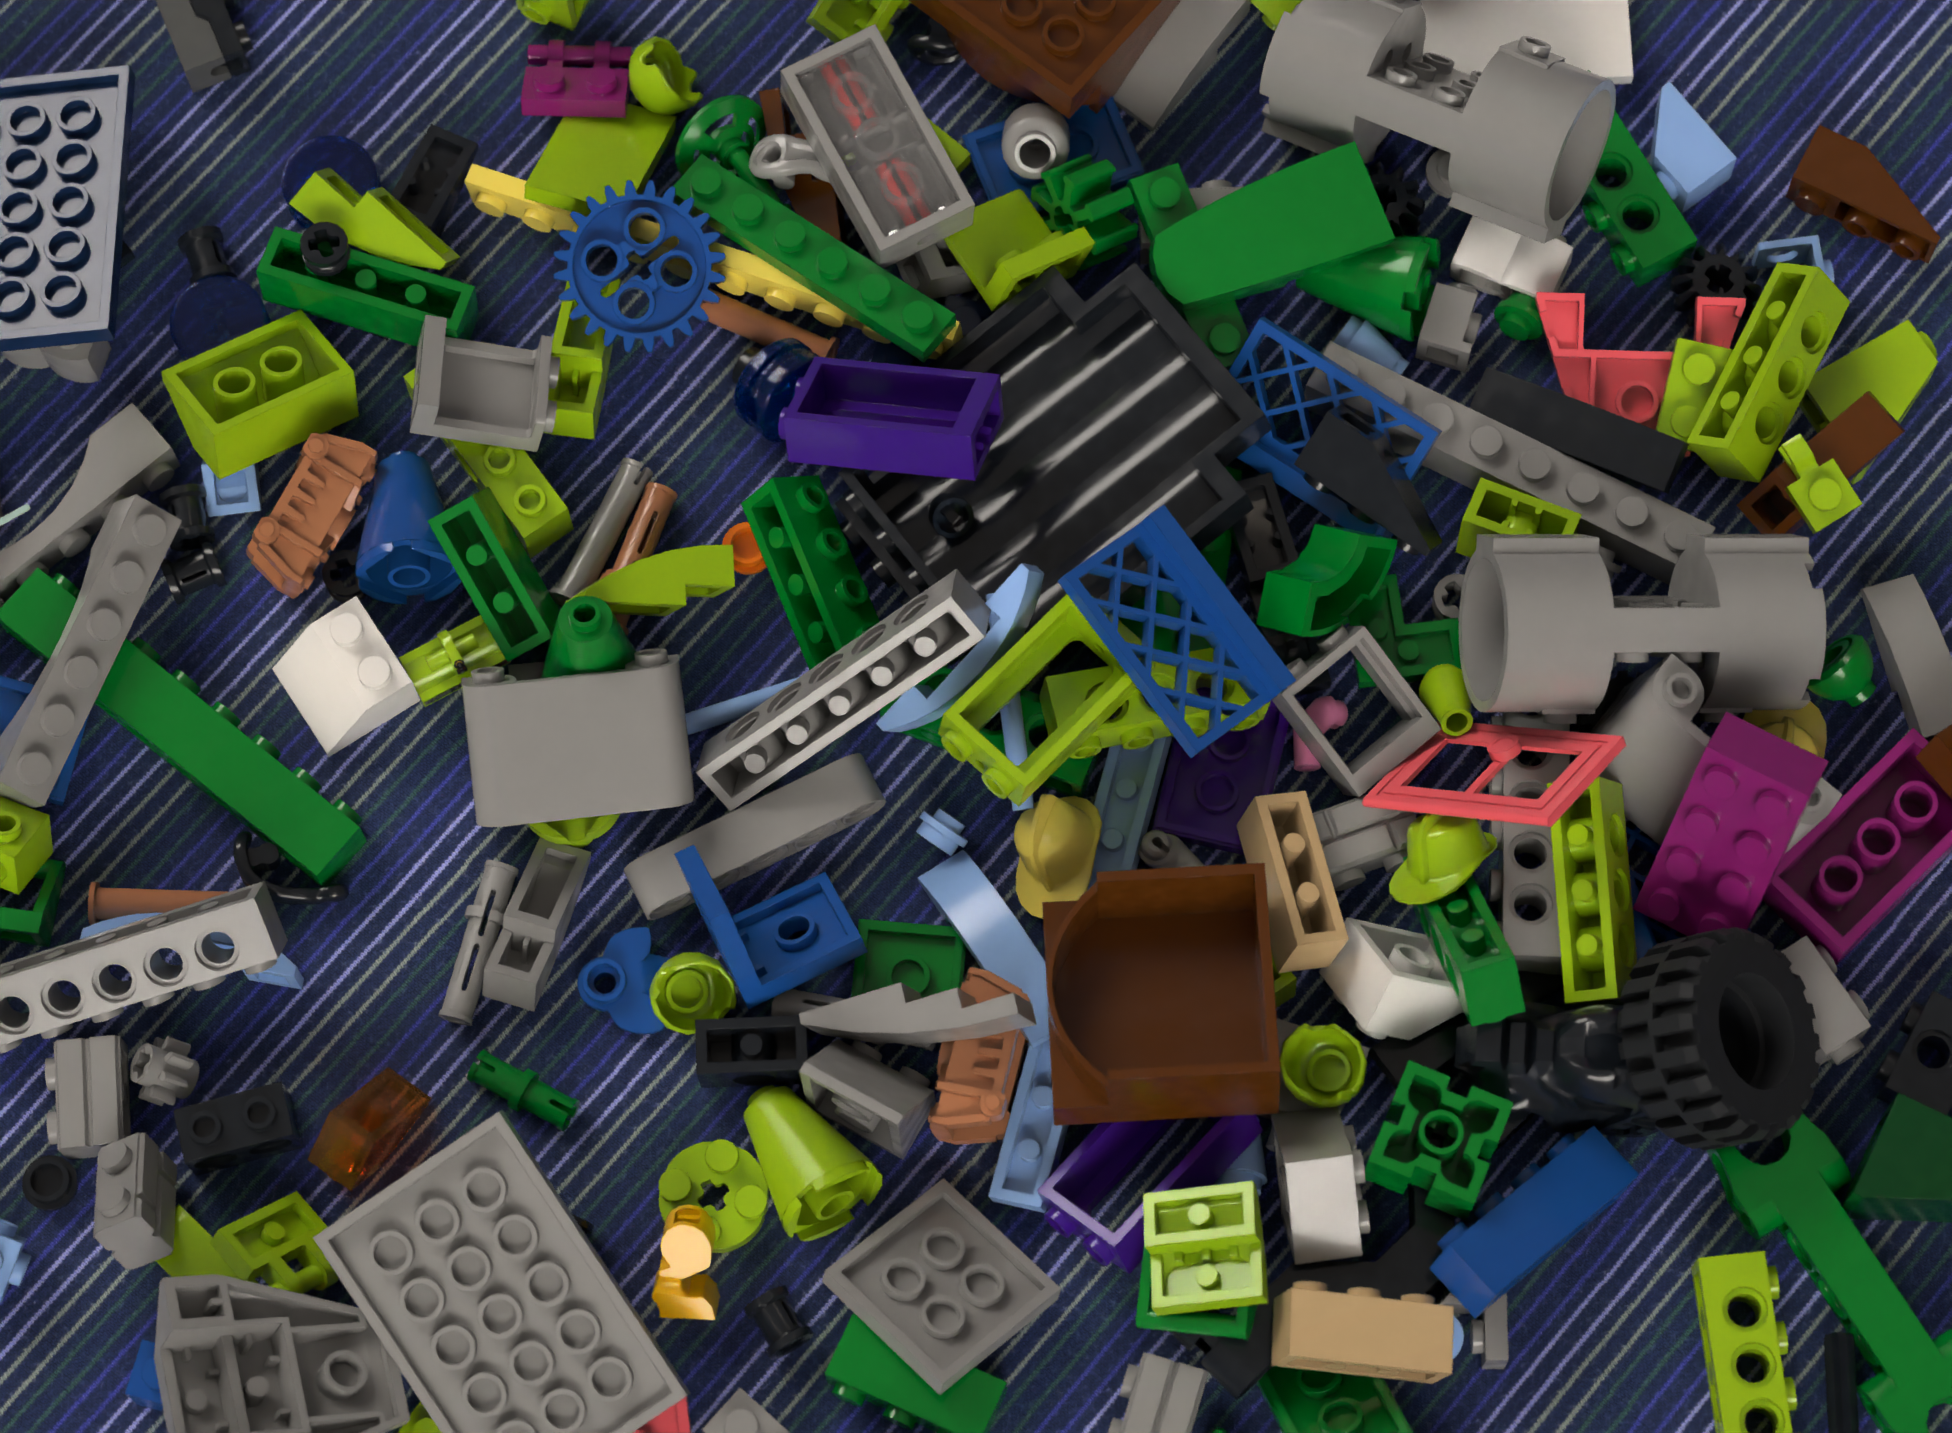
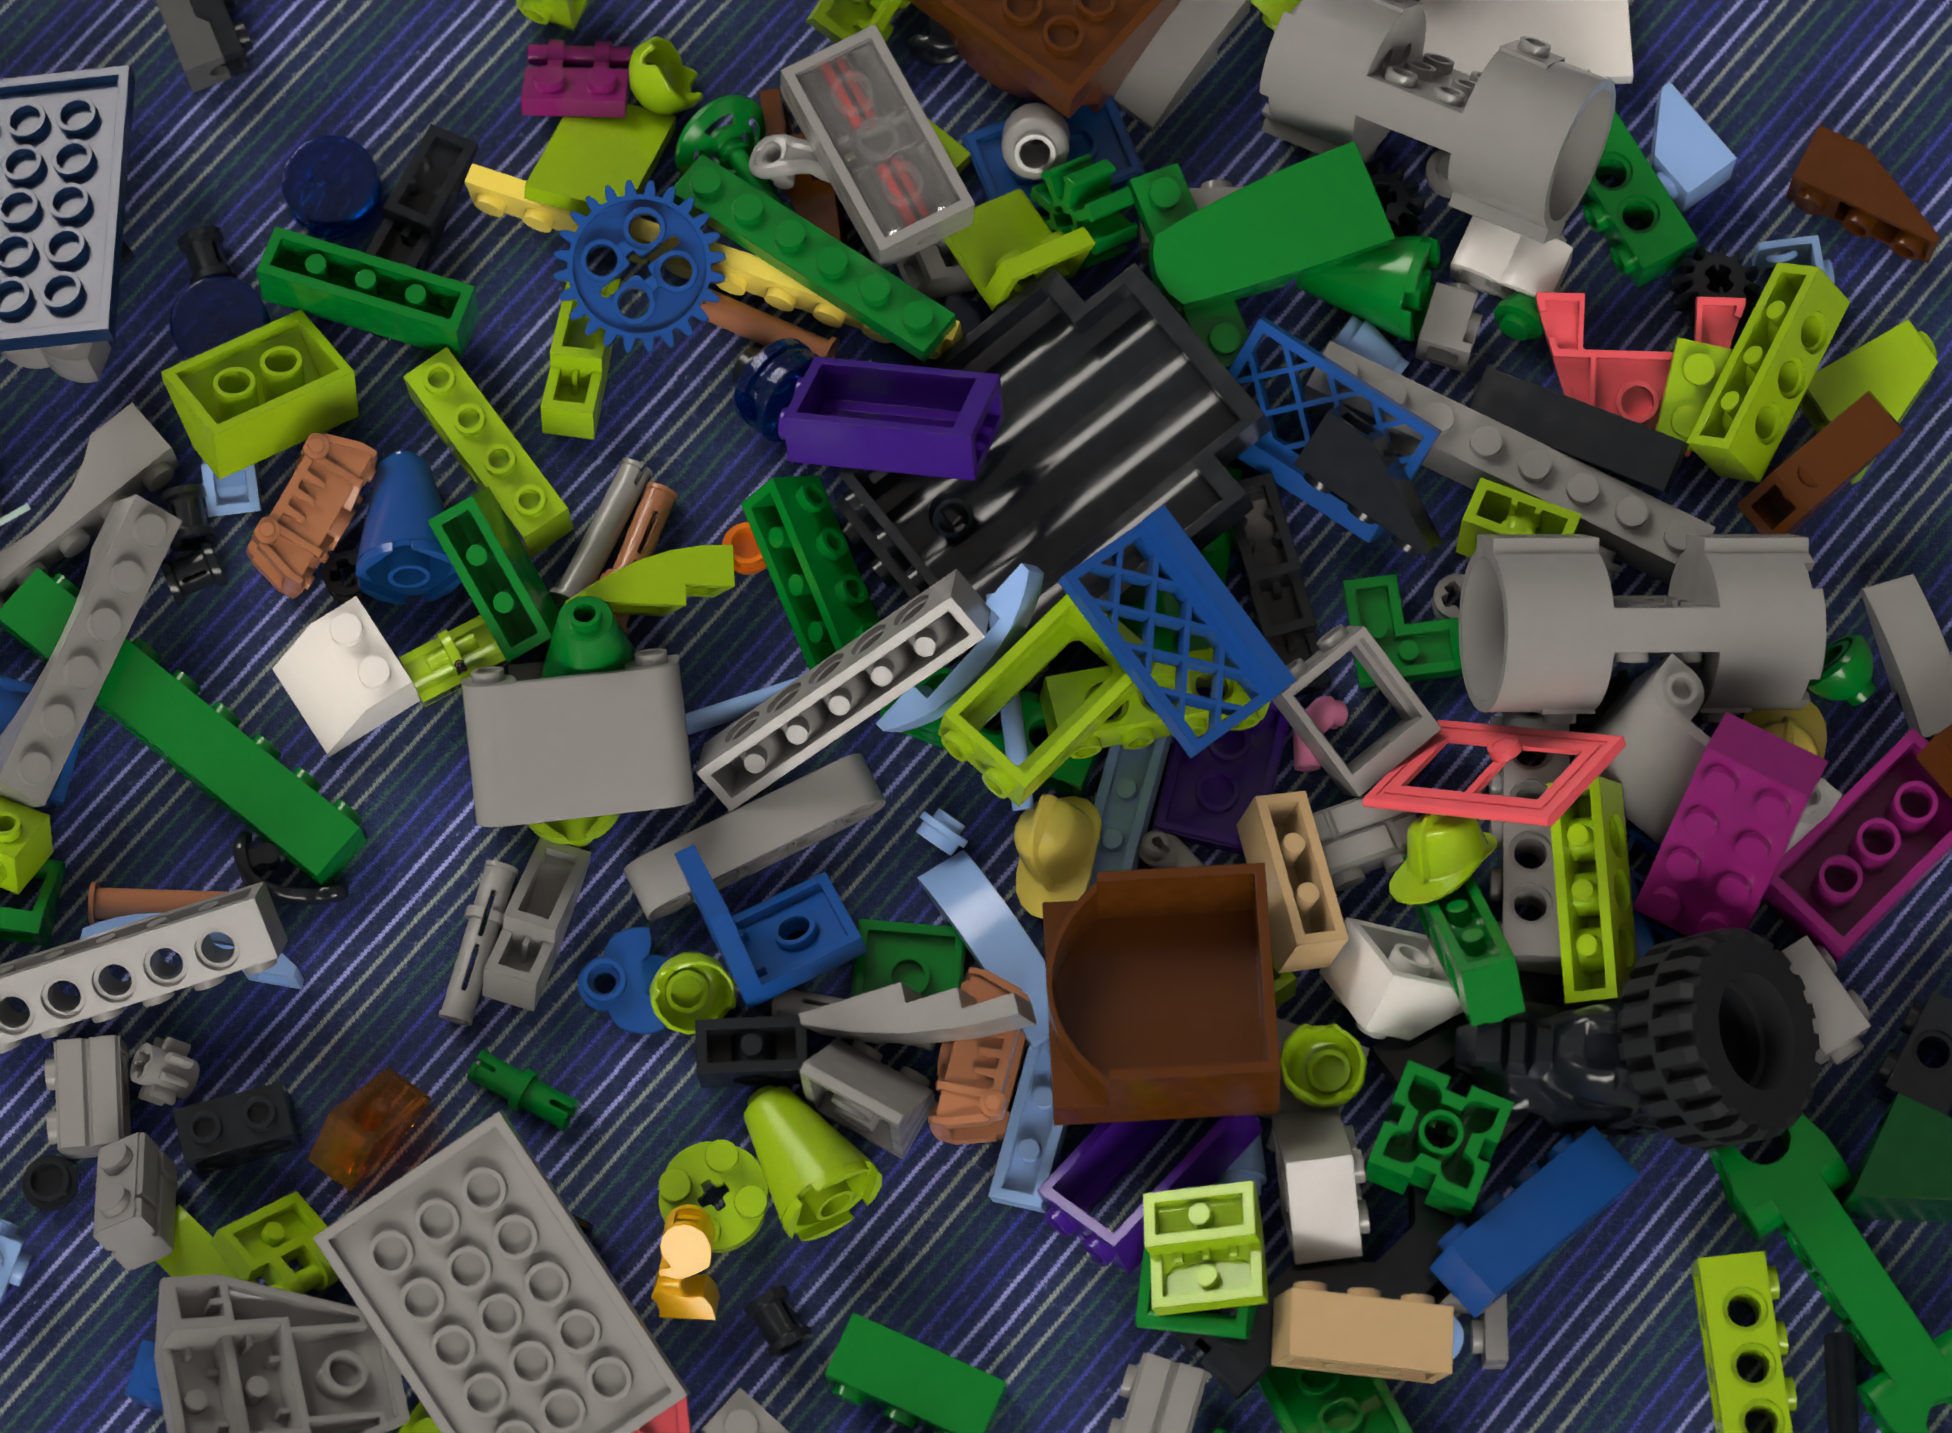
(311, 255): black bush -> none
(372, 221): lime slope -> none
(482, 389): light grey panel -> none
(941, 1286): light grey plate -> none
(1325, 581): green brick -> none
(1447, 698): lime cone -> none
(1821, 491): lime plate -> none

